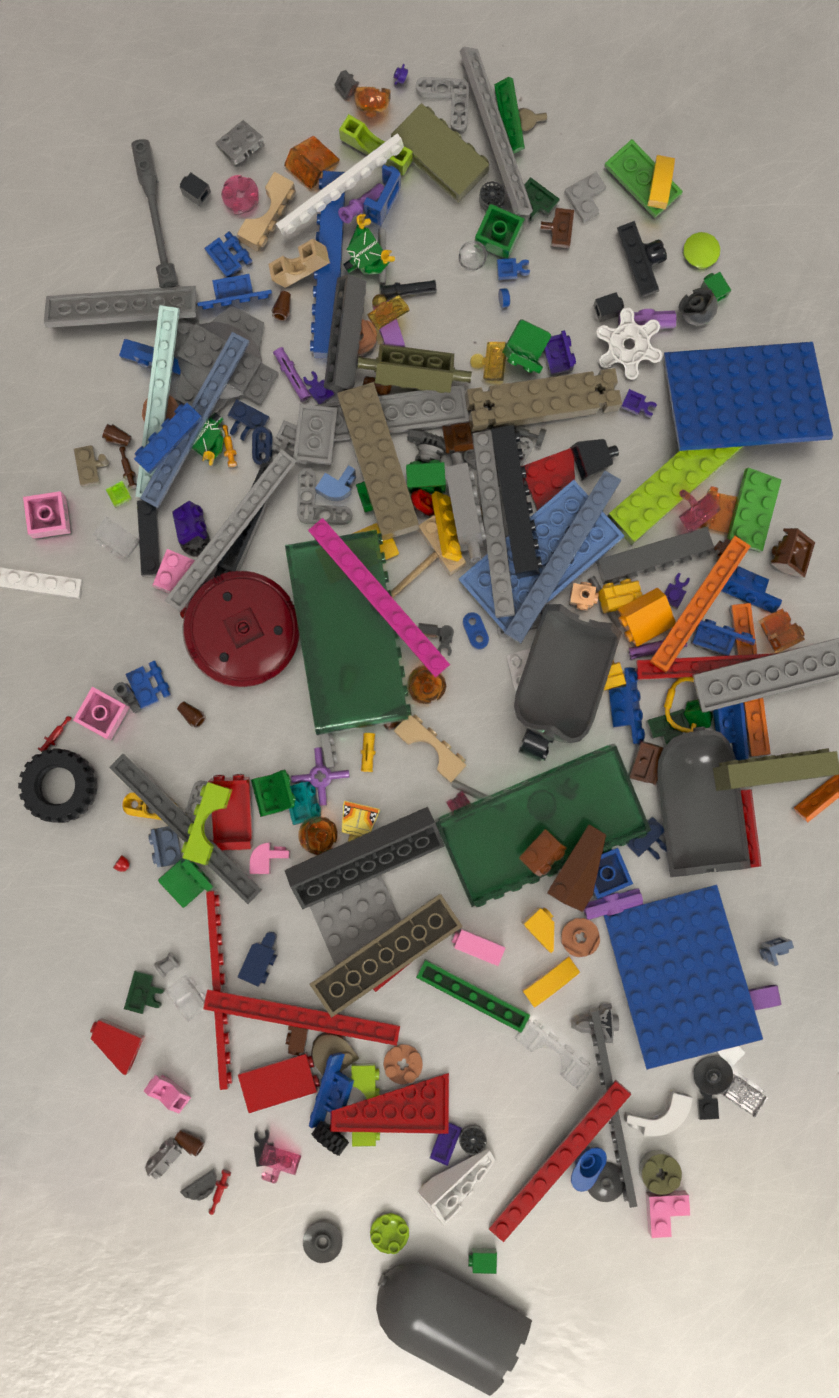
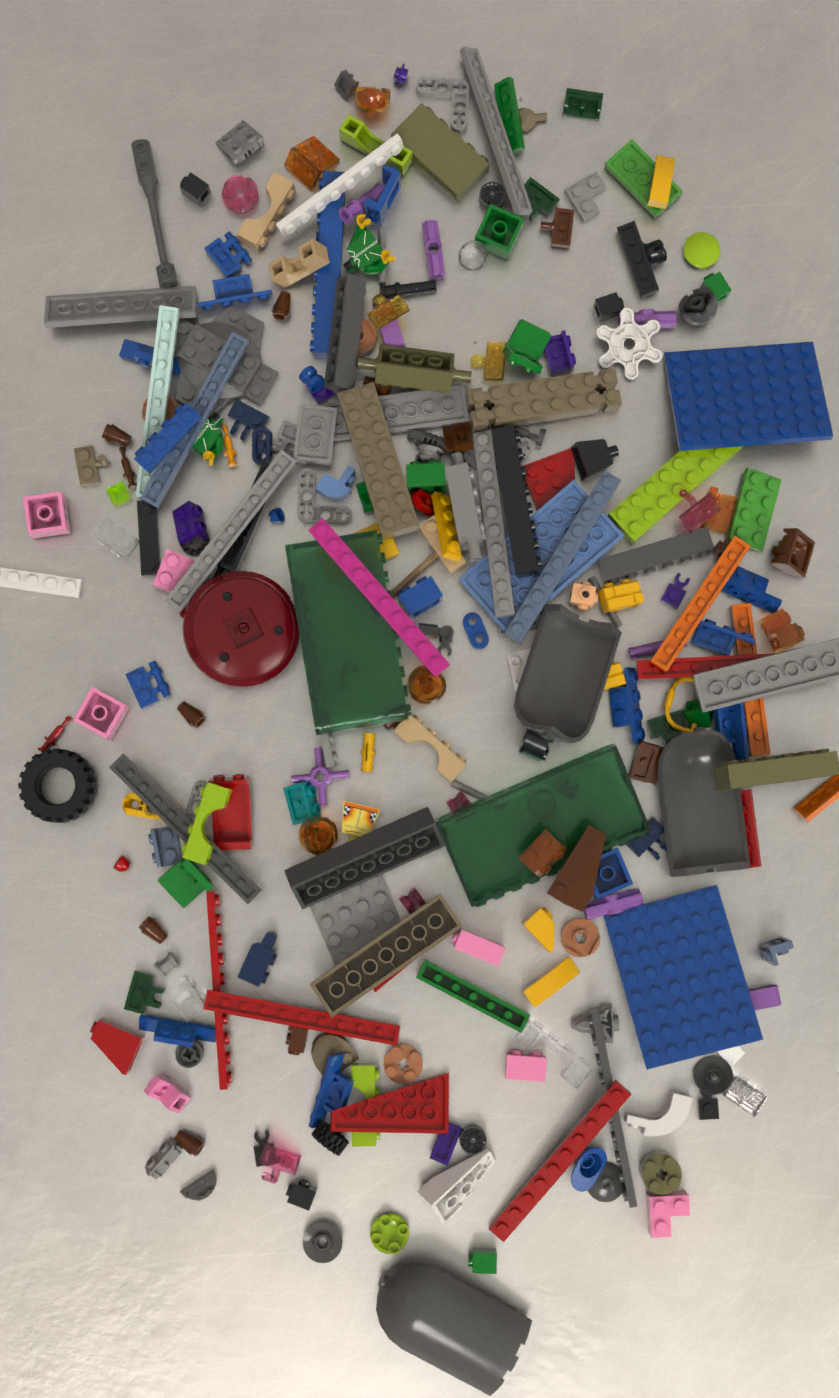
(125, 692): dark grey bar -> none
(153, 930): none -> reddish brown cone
(176, 1031): none -> blue bracket
(189, 1056): none -> dark grey wheel
(221, 1185): red piece -> none
(261, 858): bright pink brick -> none
(273, 793): green bracket -> none
(277, 515): none -> blue hinge
(278, 1082): red panel -> none
(281, 355): medium lavender pin -> none
(301, 1194): none -> black brick
(312, 379): none -> blue wheel
(412, 900): none -> clear pink wheel
(420, 597): none -> blue brick
(434, 259): none -> medium lavender piece
(504, 298): blue tile -> none
(509, 268): blue plate -> none
(525, 1066): none -> bright pink brick
(582, 104): none -> dark green hinge
(635, 402): dark purple plate -> none
(646, 617): light orange brick -> none

